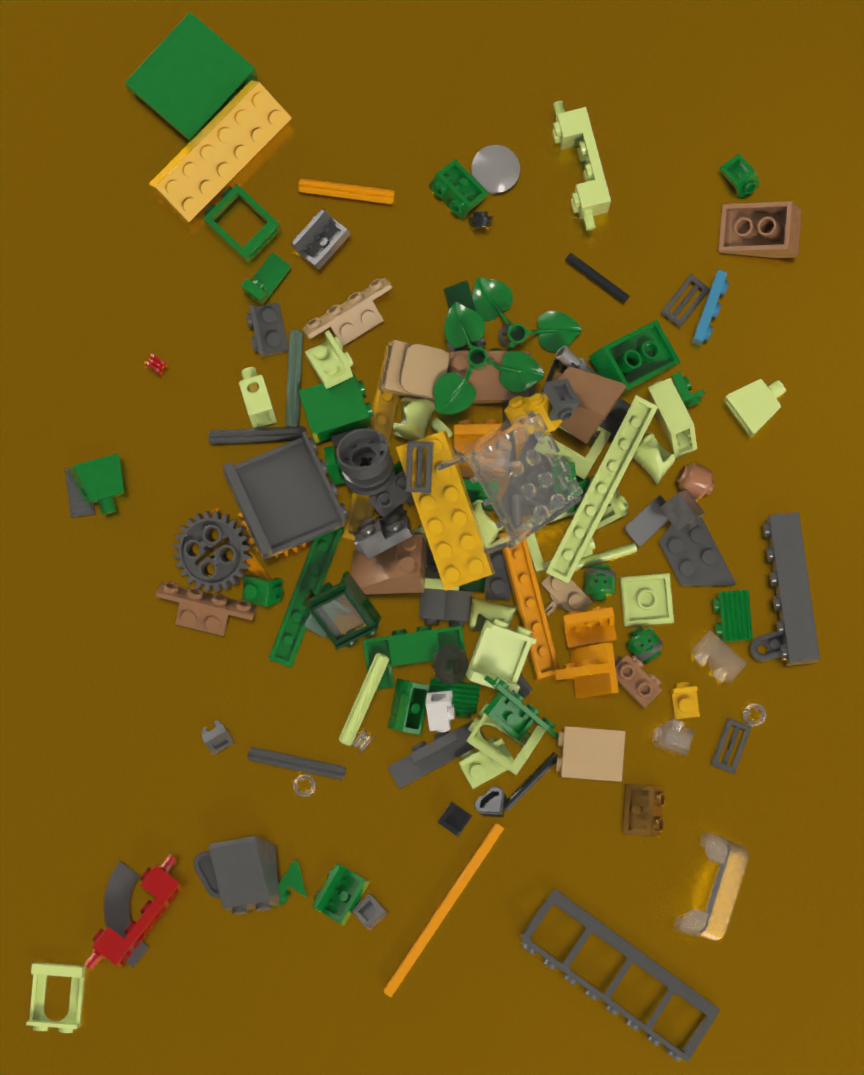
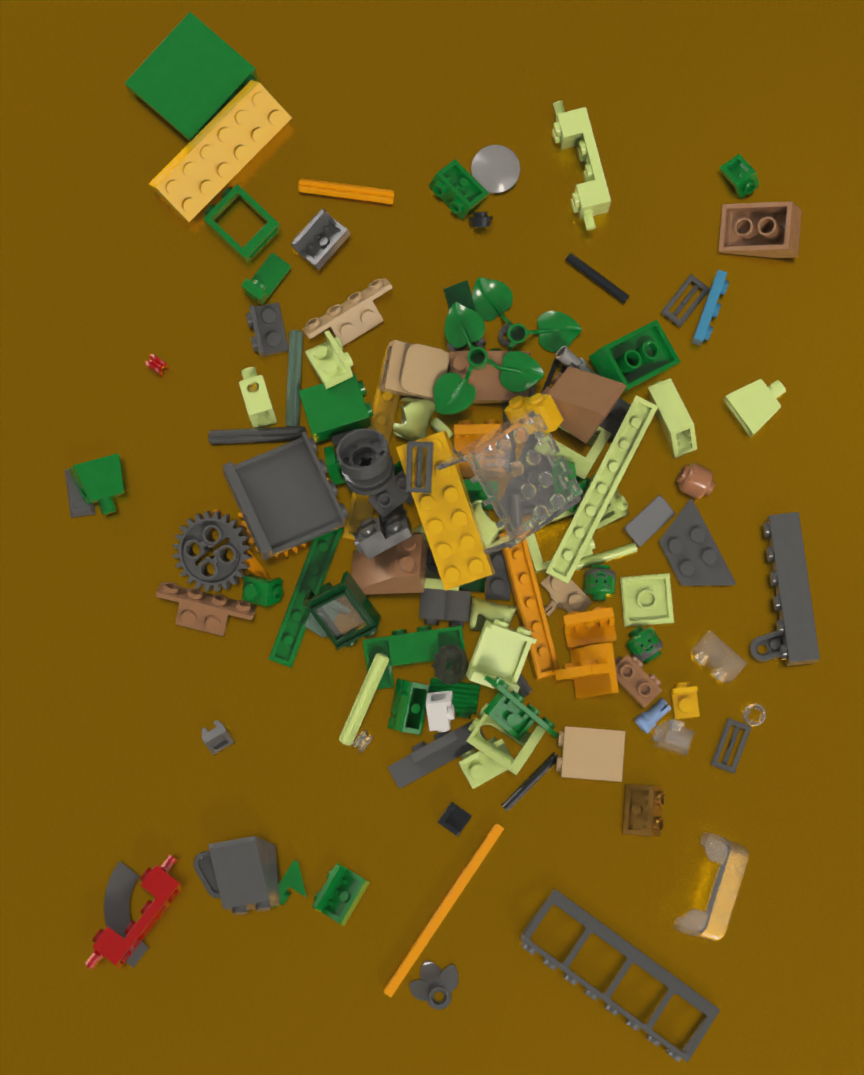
(37, 1013): yellowish green panel -> none
(296, 763): dark grey axle -> none
(307, 792): clear bush -> none
(369, 912): dark grey tile -> none
(433, 981): none -> dark grey plate
(492, 803): tile -> none
(561, 398): dark grey bracket -> none
(647, 719): none -> light blue pin
(653, 457): yellowish green hair -> none
(683, 387): green bracket -> none
(683, 511): flat silver brick -> none
(733, 615): green brick -> none

